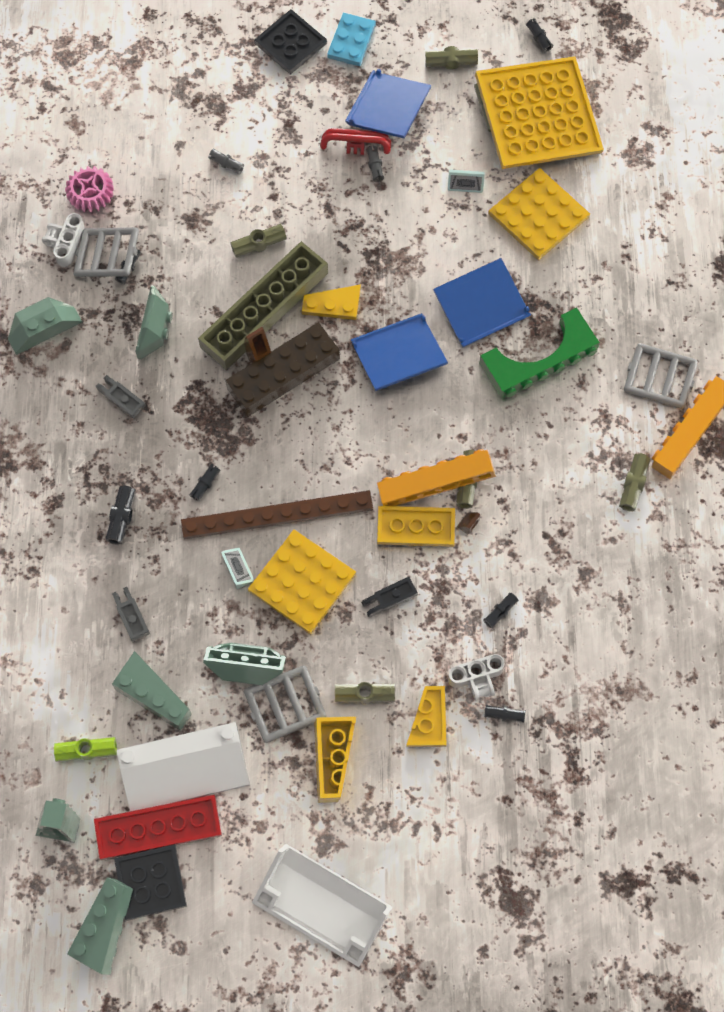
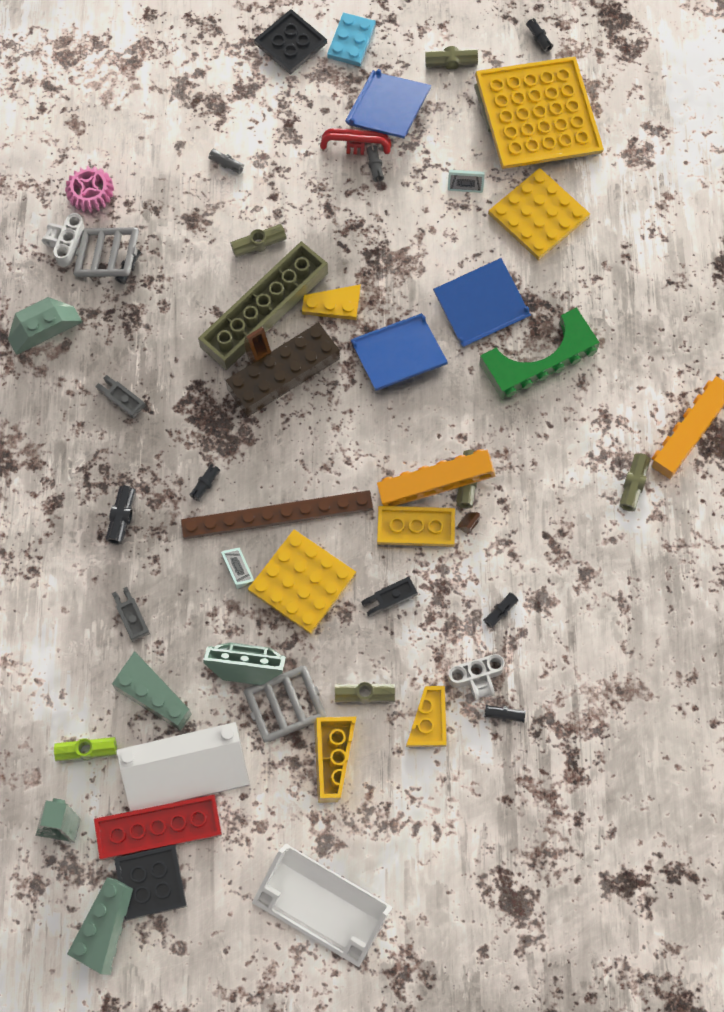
(154, 324): sand green wedge -> none
(664, 397): light grey bar -> none

